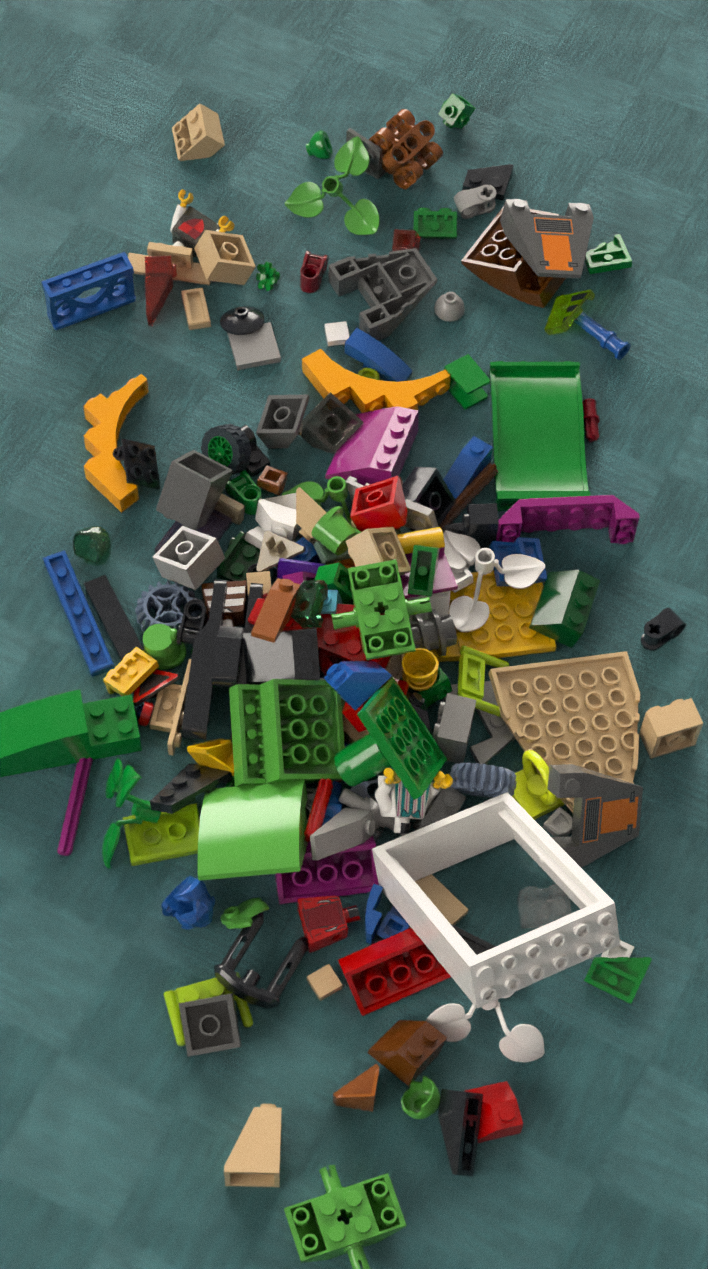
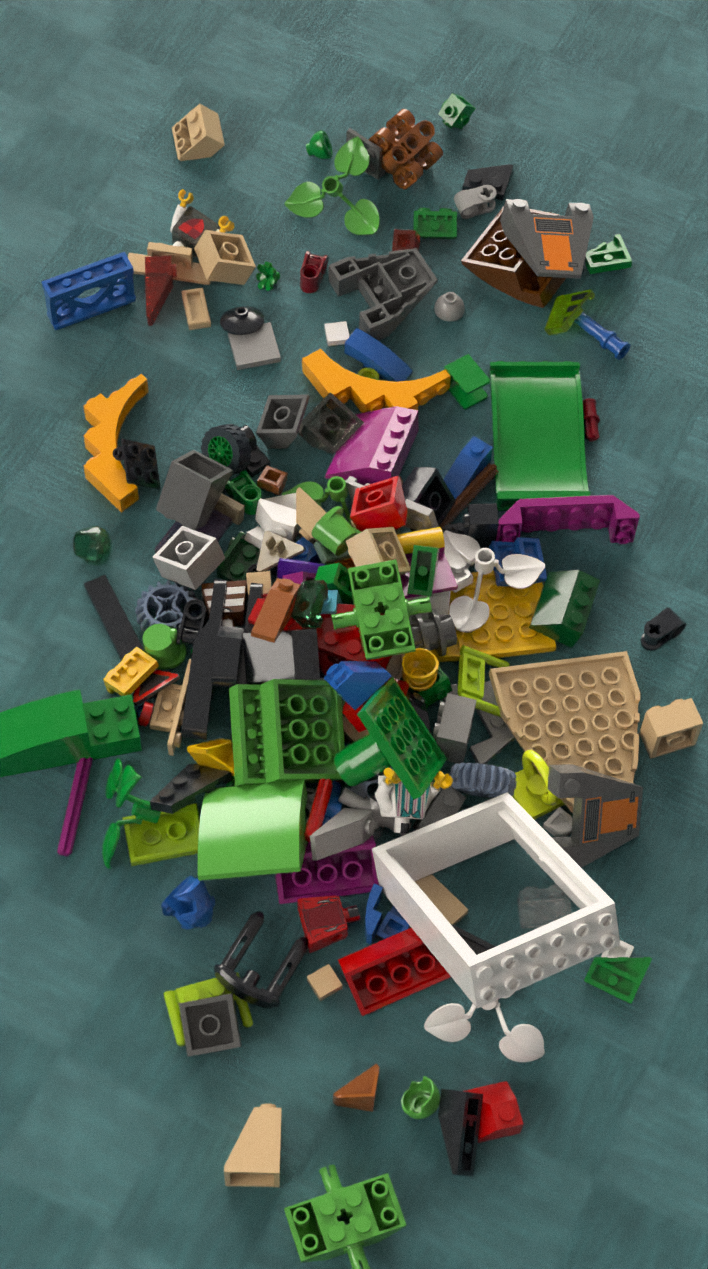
(78, 613): blue tile -> none
(241, 915): bright green plate -> none
(408, 1048): reddish brown slope -> none

